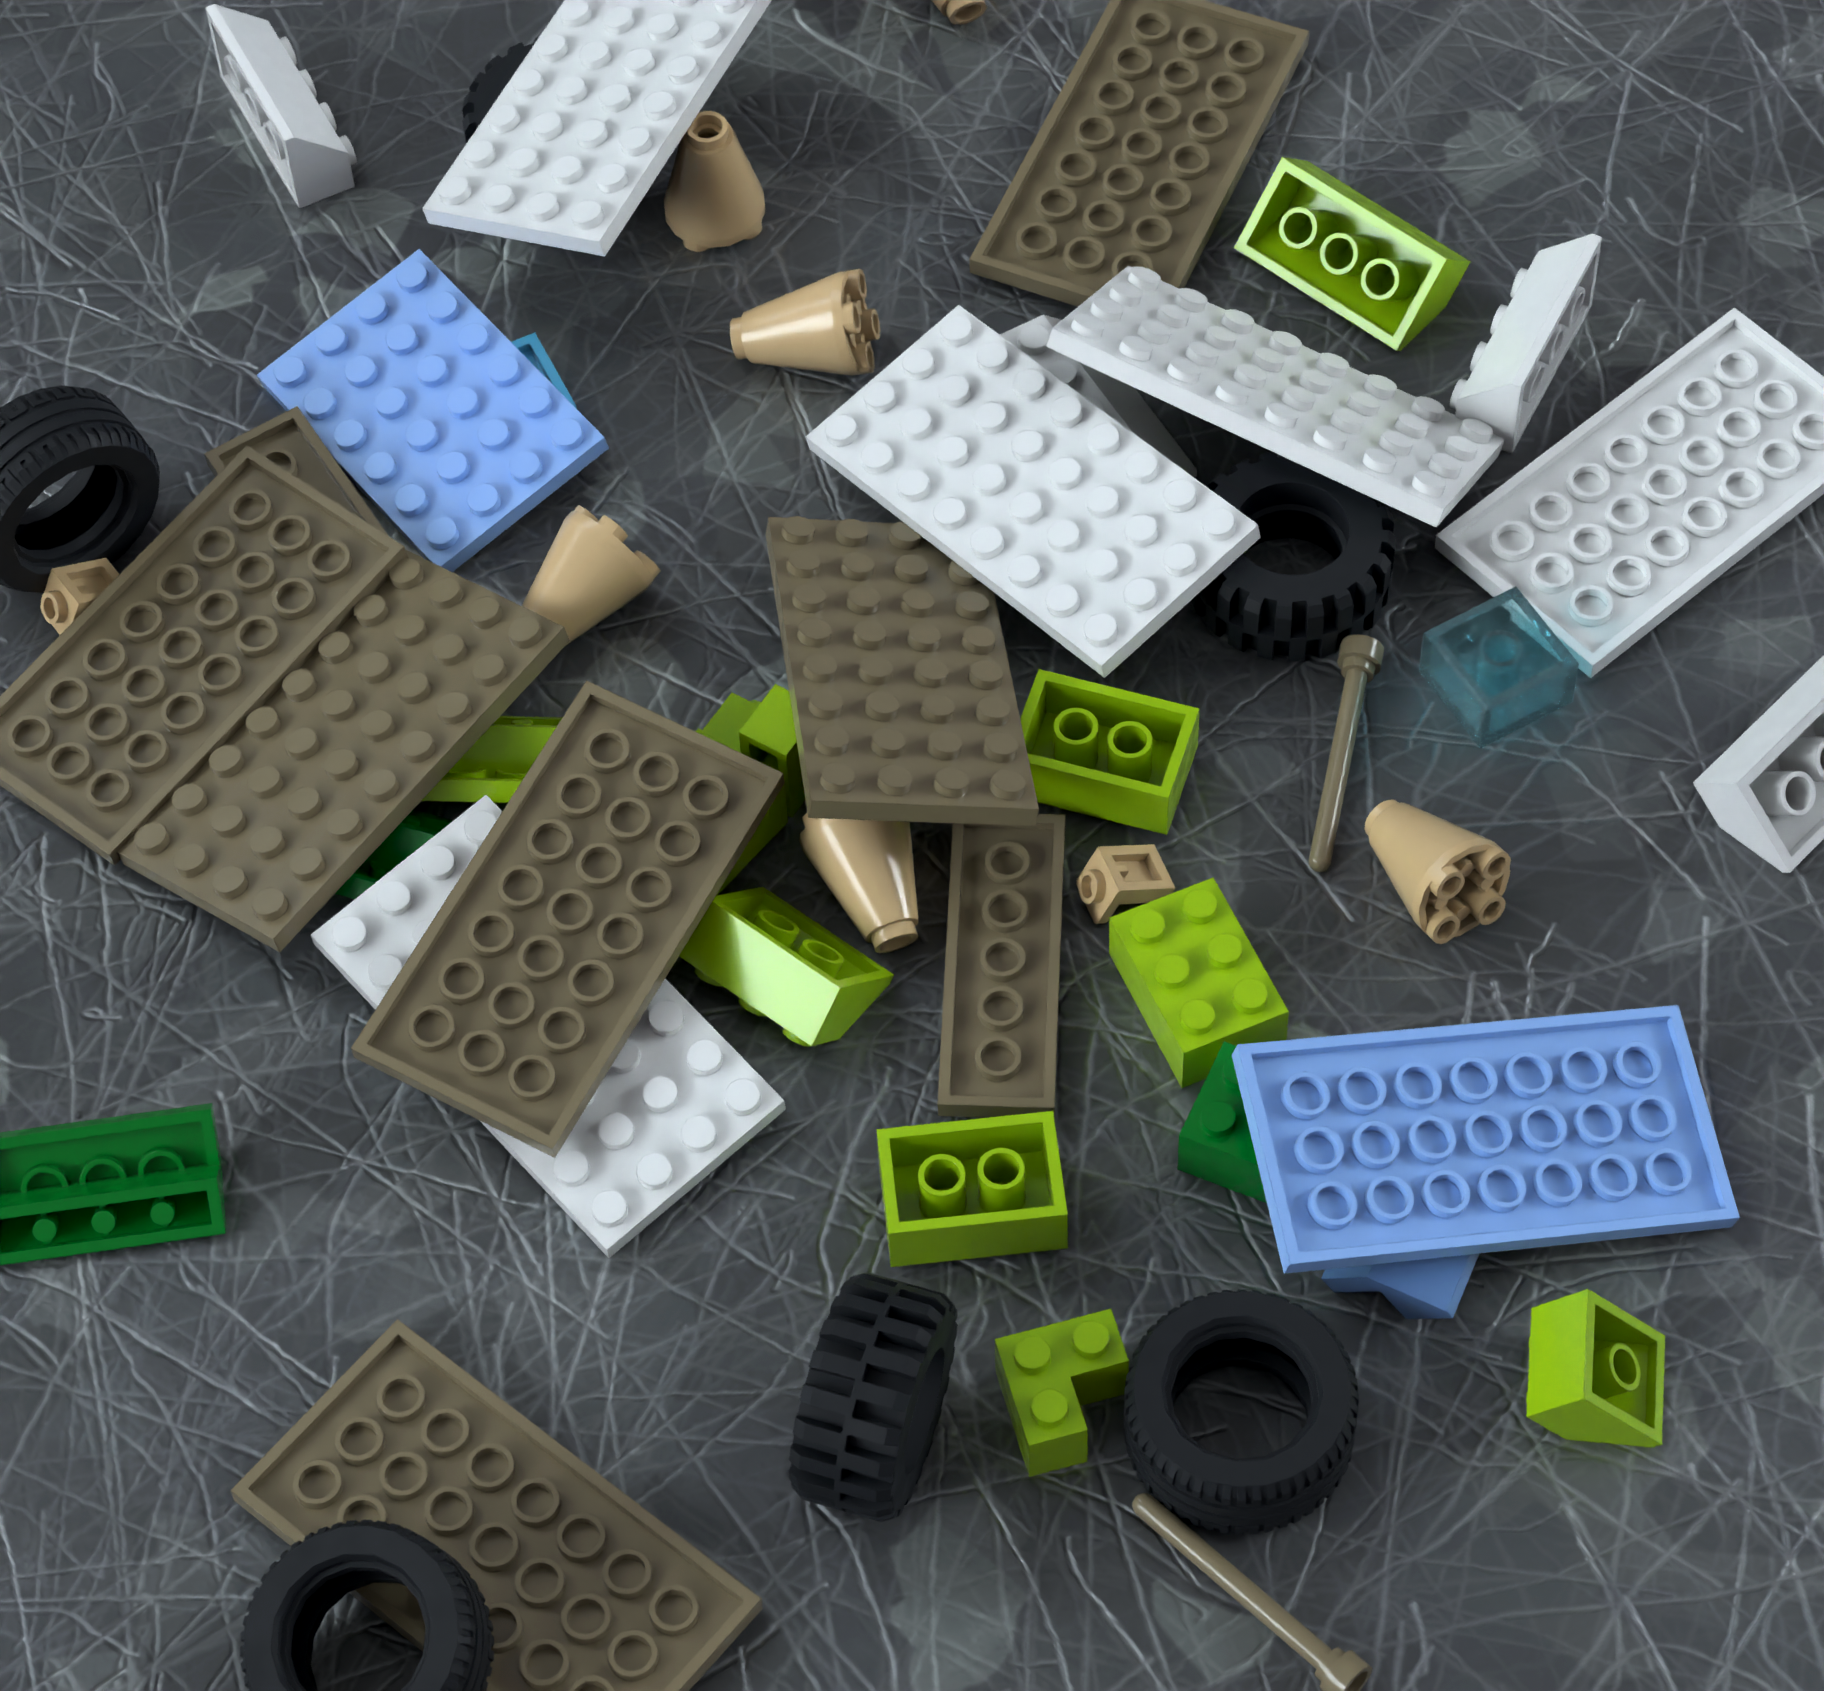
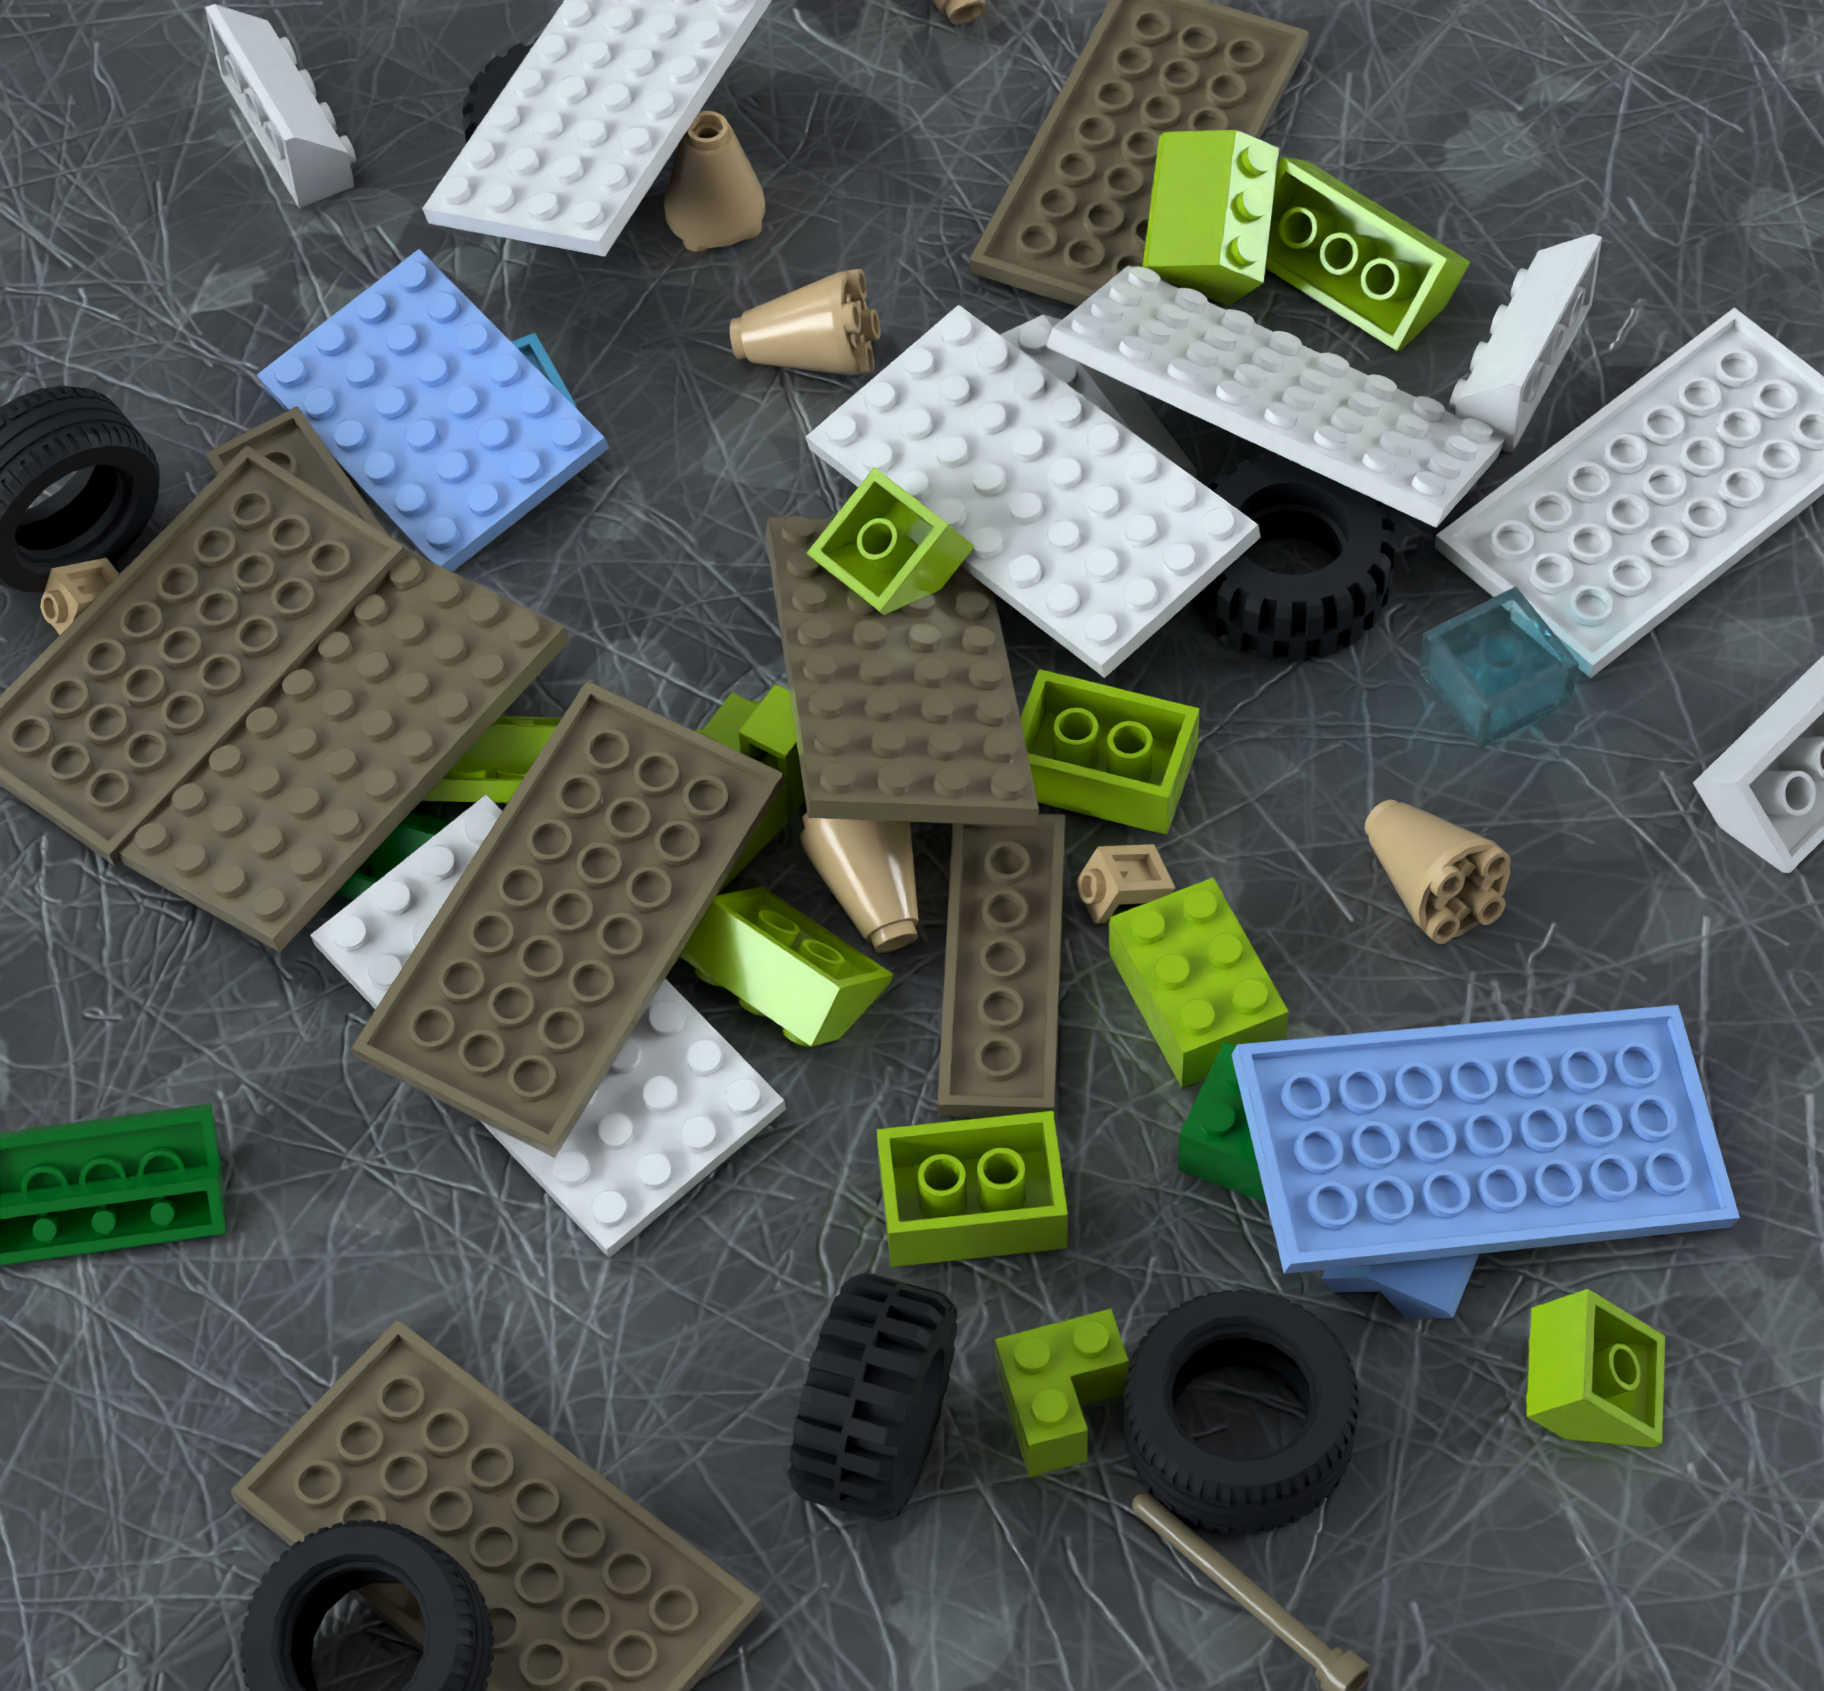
(588, 574): tan cone -> none
(889, 546): none -> lime slope
(1211, 211): none -> lime slope
(1359, 662): dark tan piece -> none

